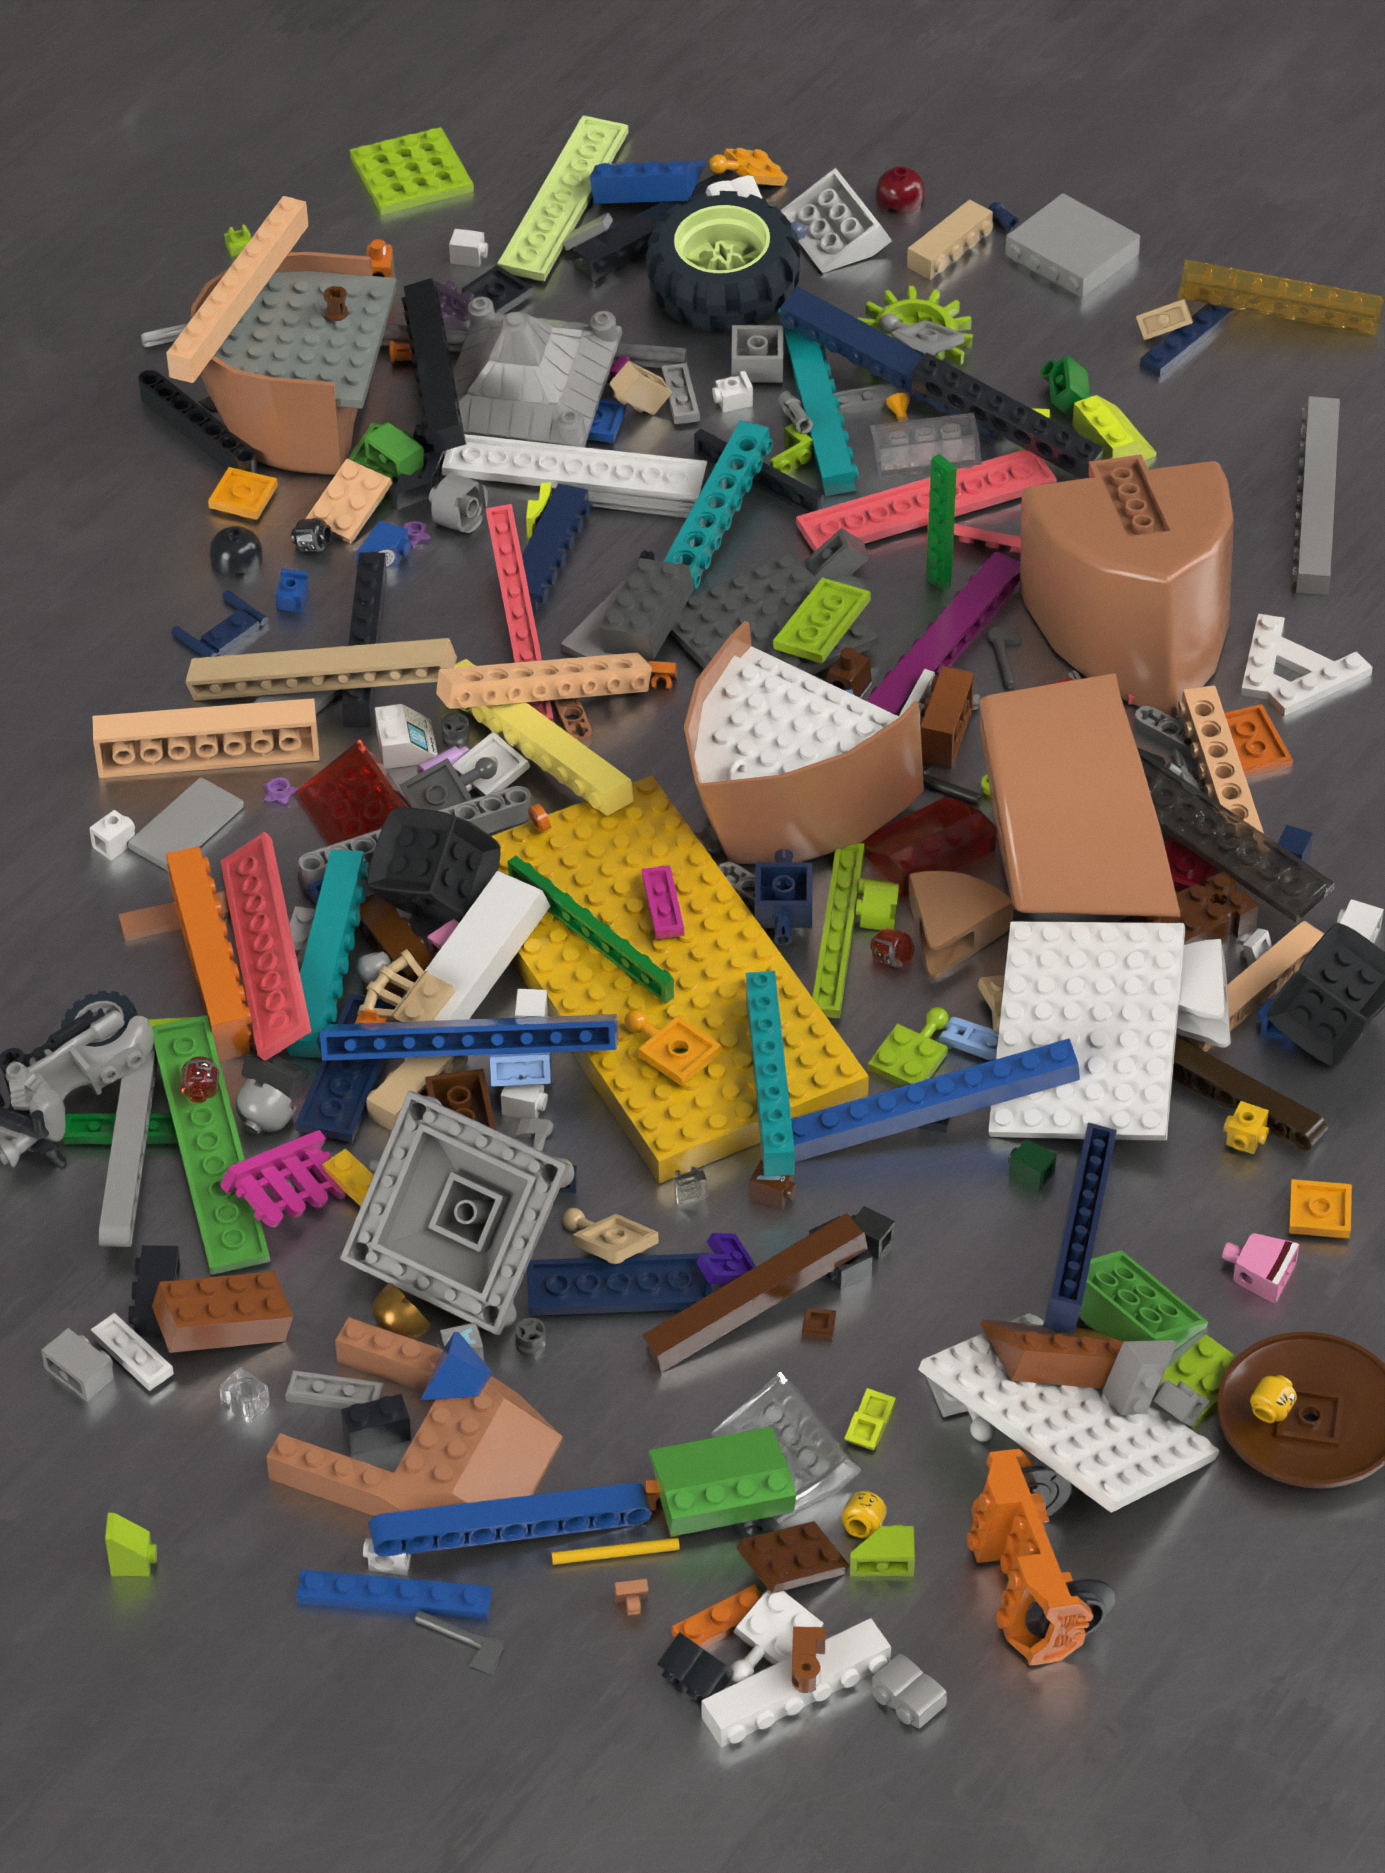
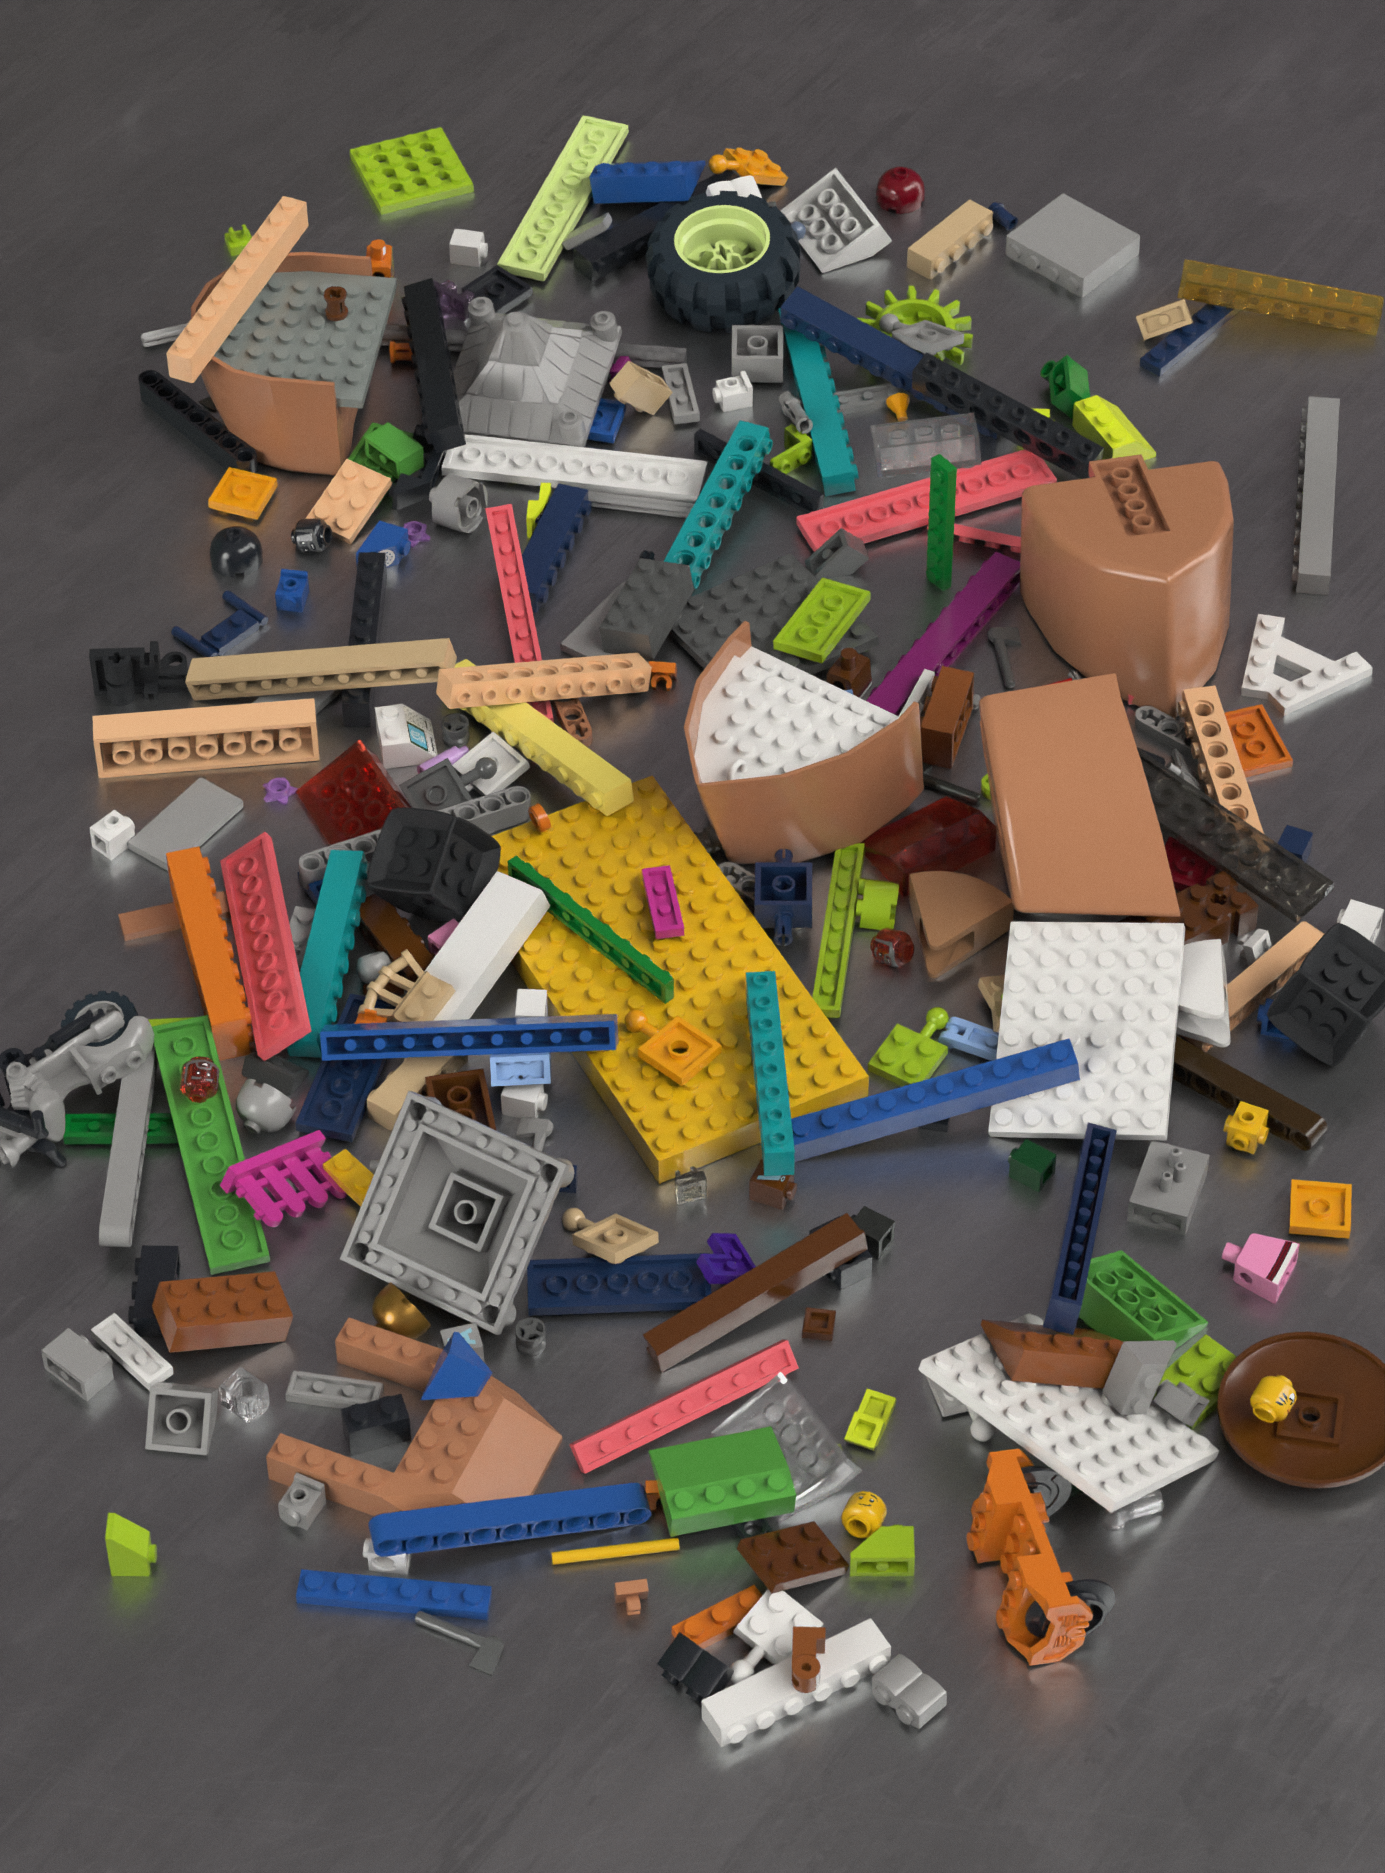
(132, 671): none -> black plate
(181, 1418): none -> light grey slope
(302, 1502): none -> light grey brick
(683, 1406): none -> coral plate
(1139, 1508): none -> clear piece
(1168, 1187): none -> light grey piece

